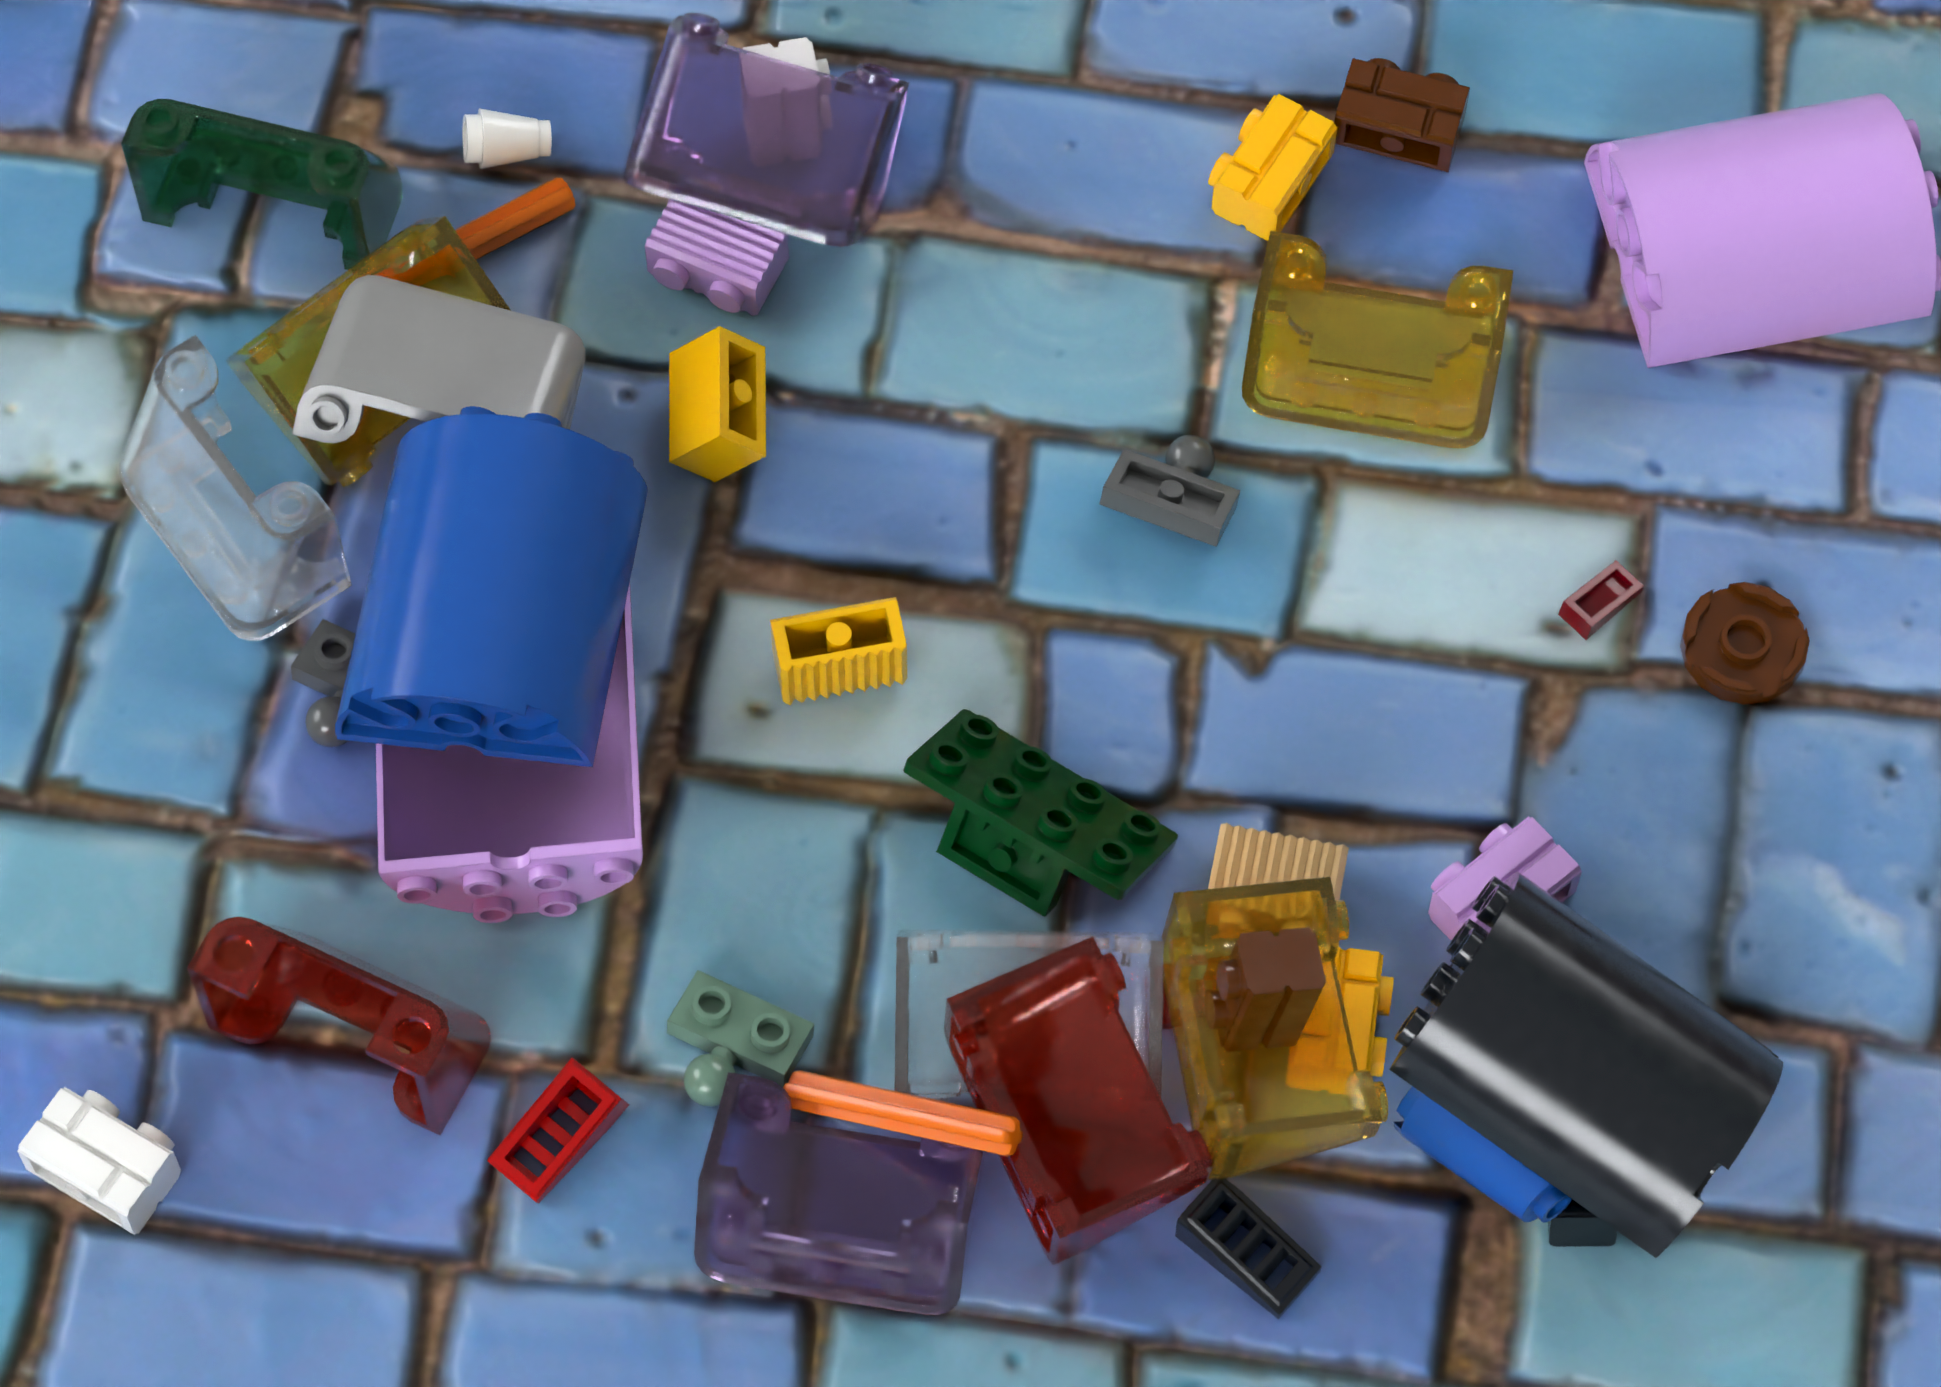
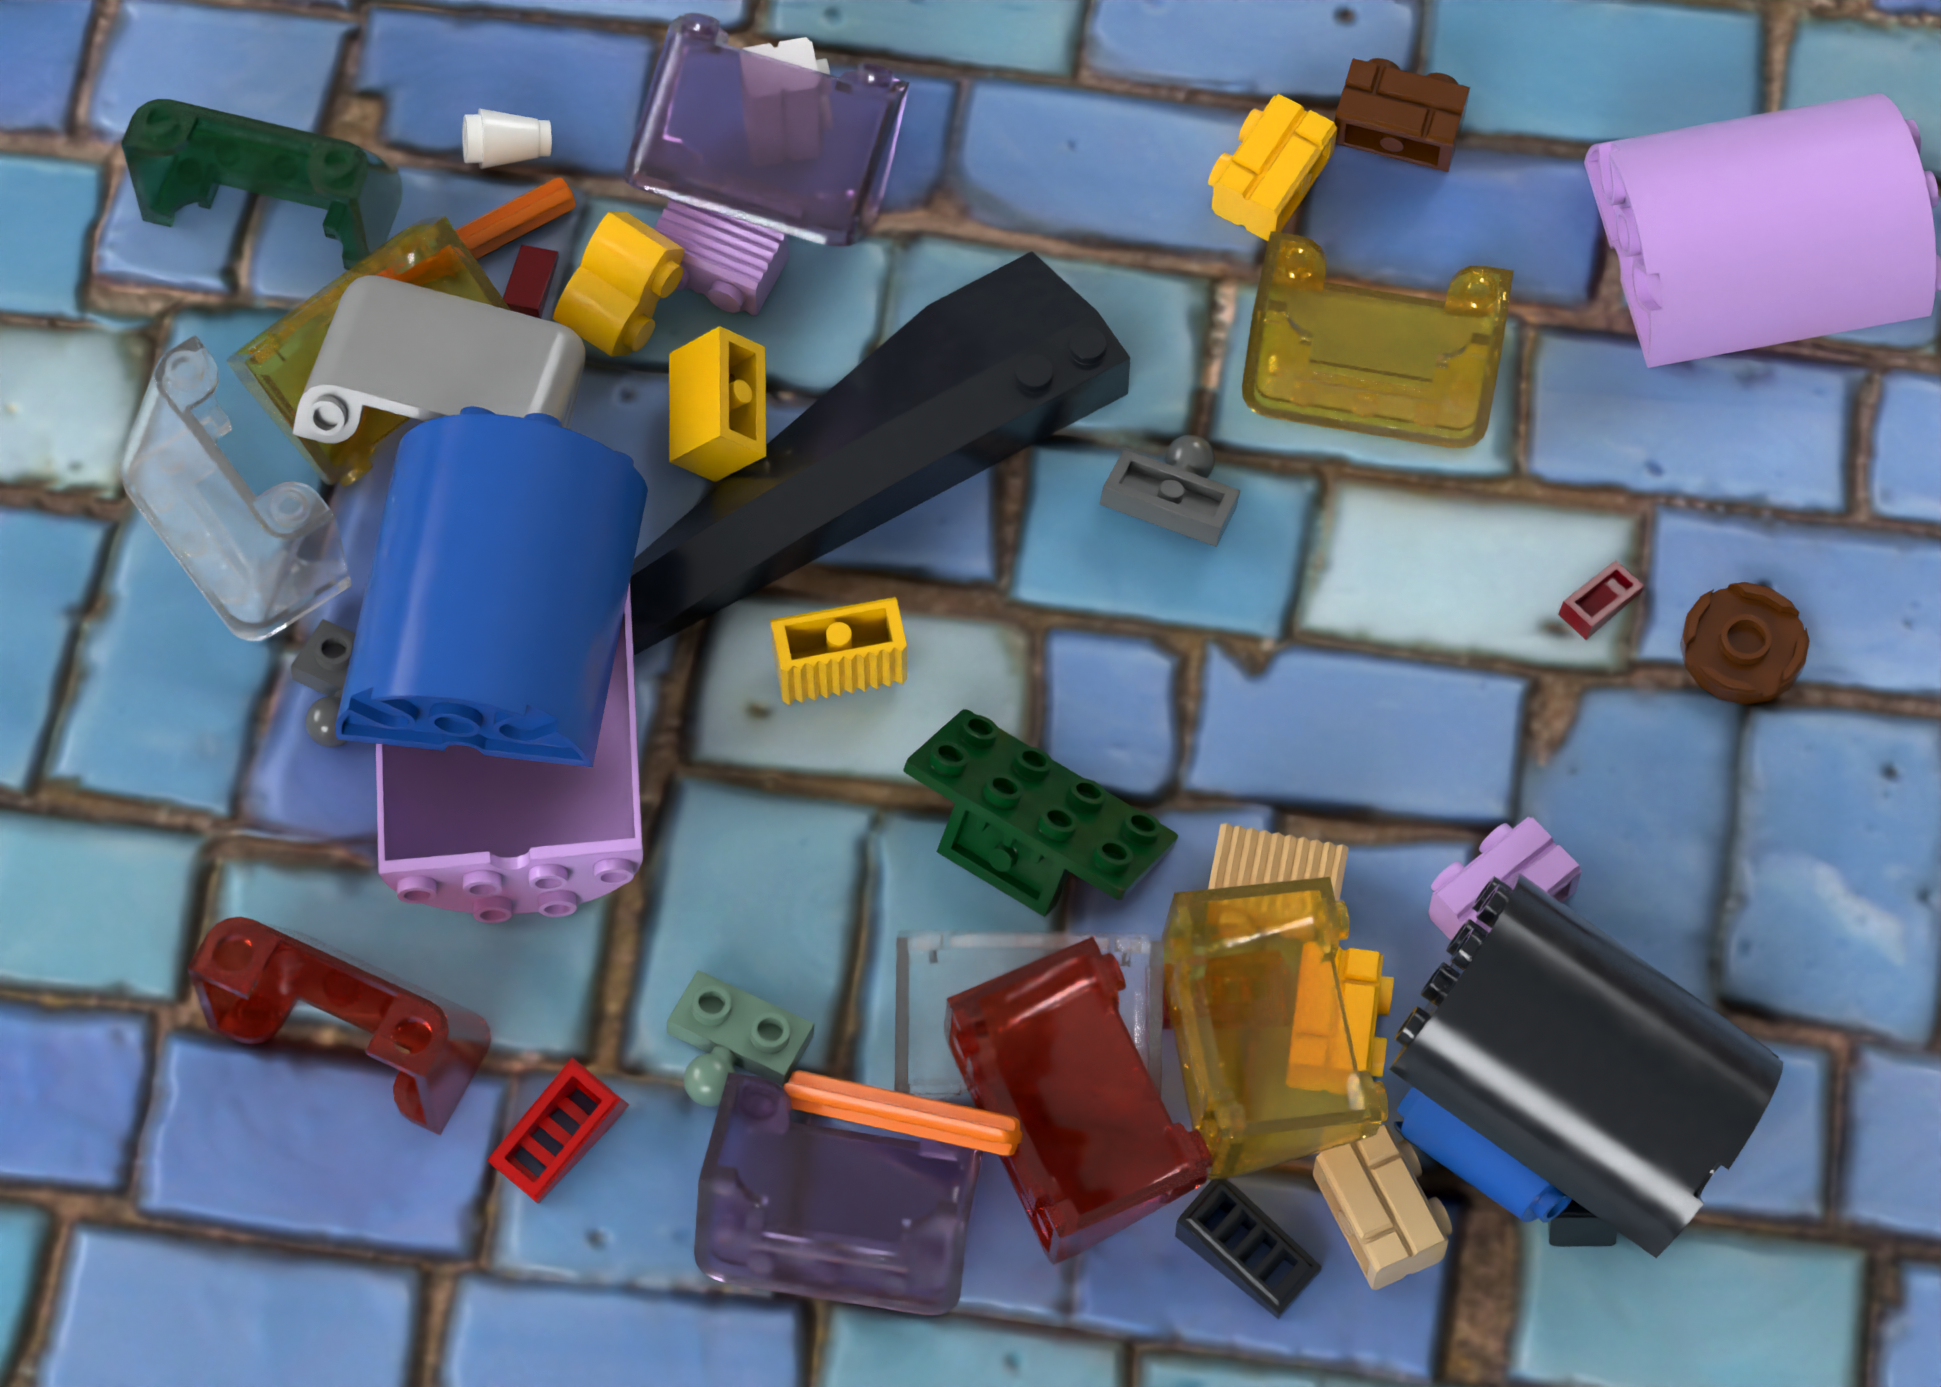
(100, 1158): white brick -> none
(531, 280): none -> dark red piece
(619, 284): none -> yellow brick
(910, 421): none -> black wedge
(1266, 989): reddish brown brick -> none
(1383, 1207): none -> tan brick

